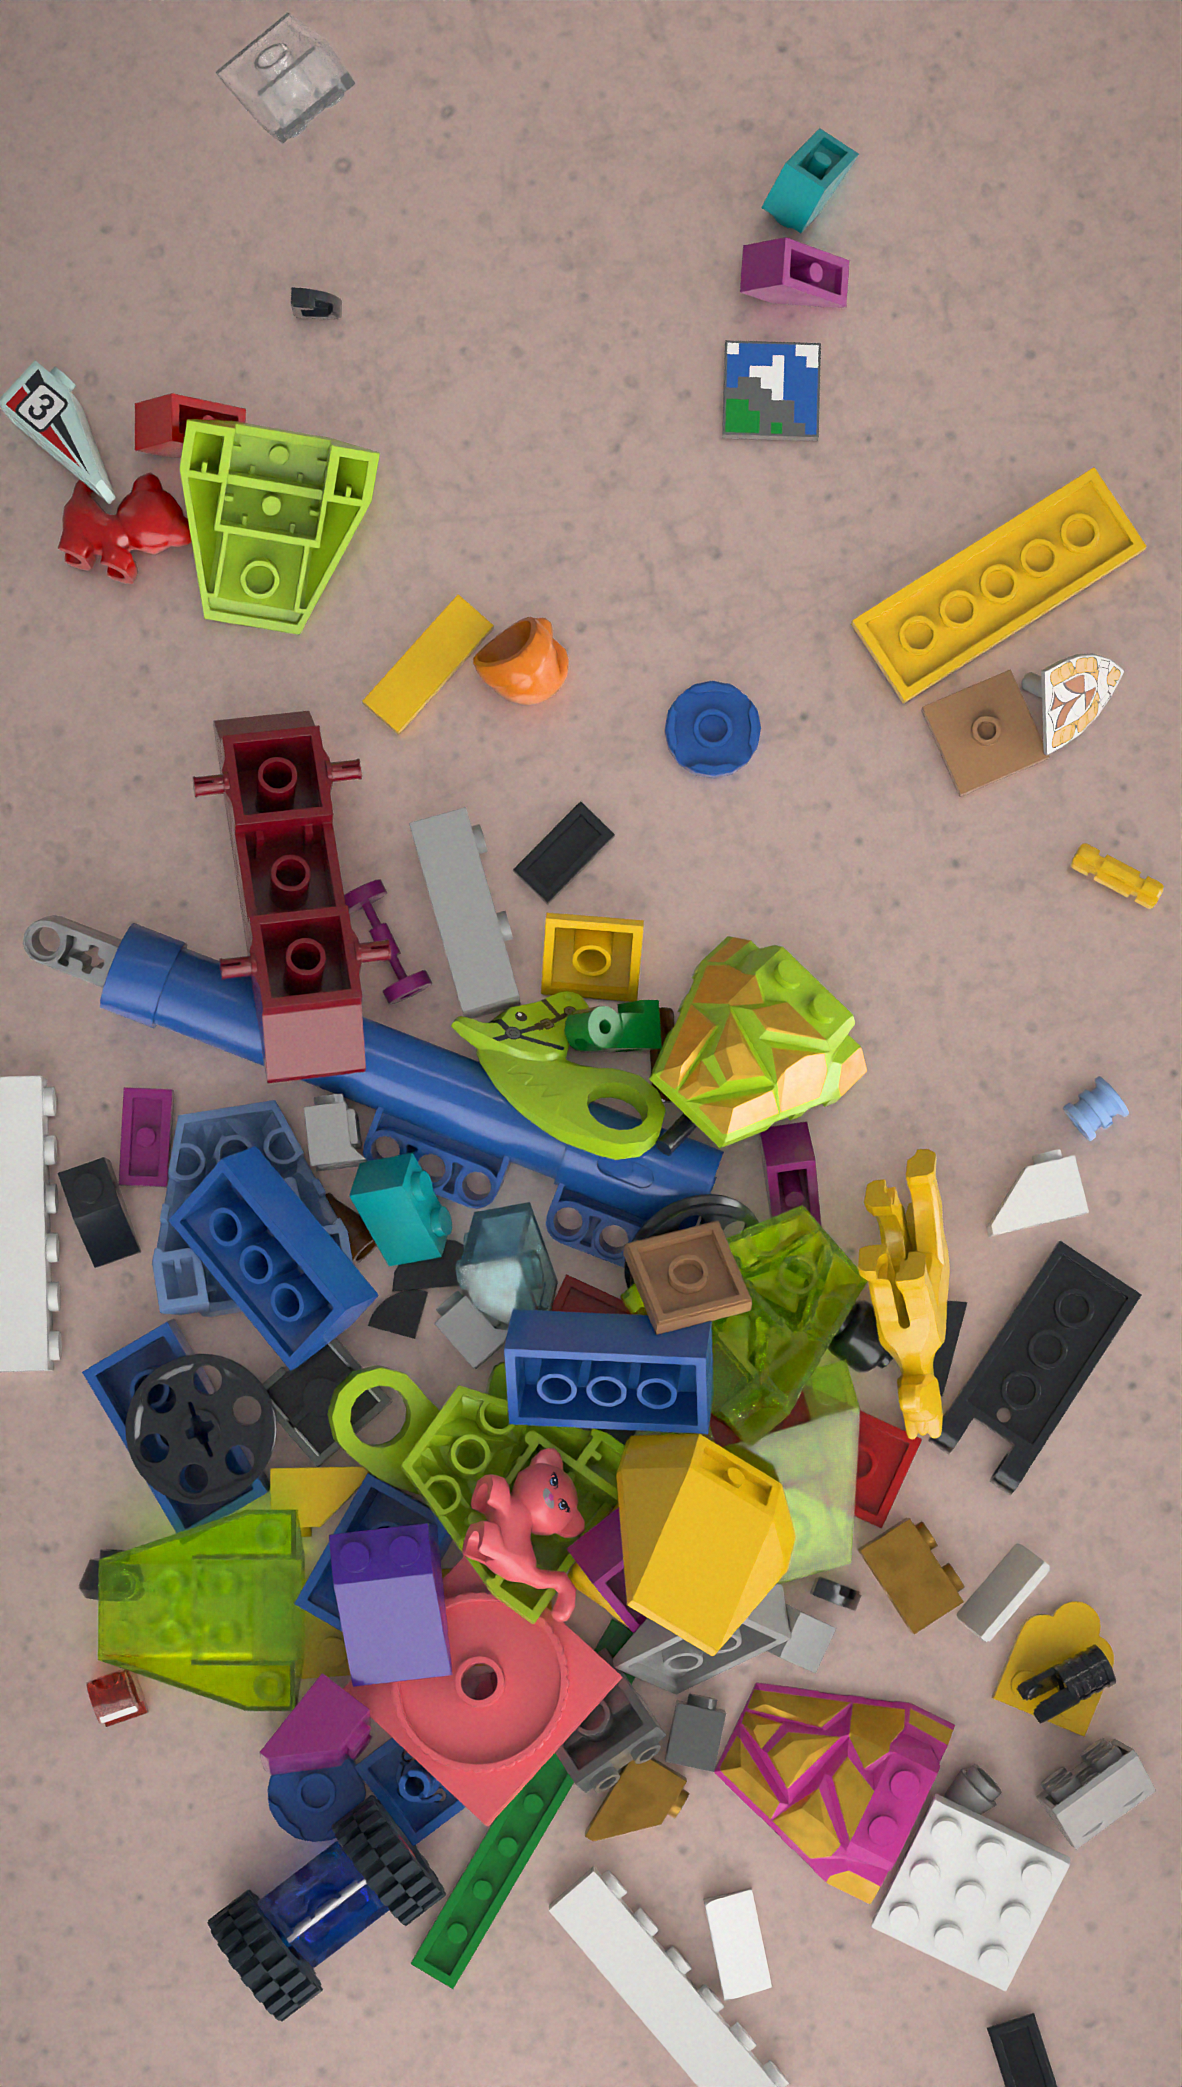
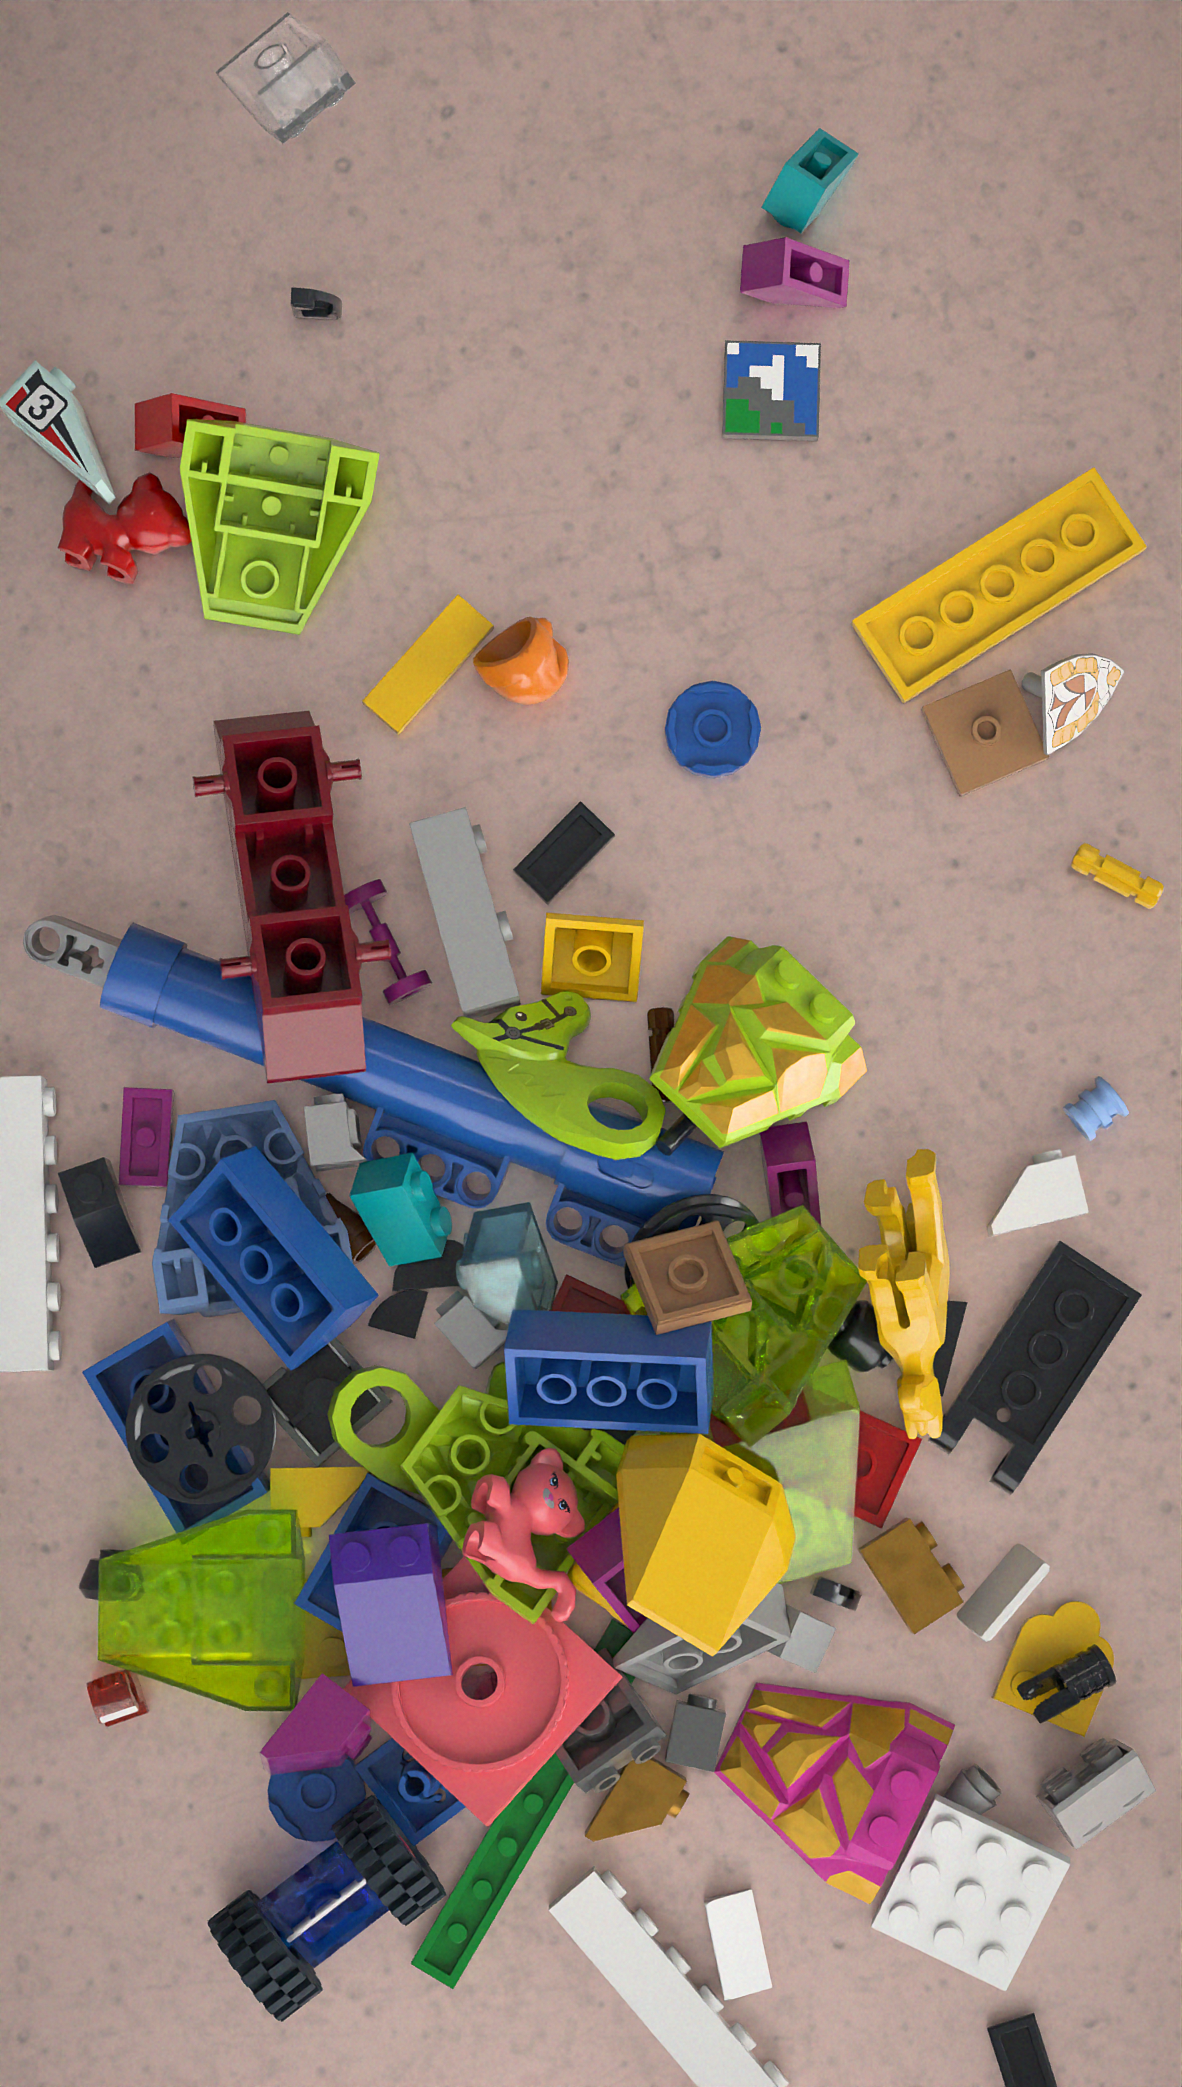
(604, 1030): green leg -> none

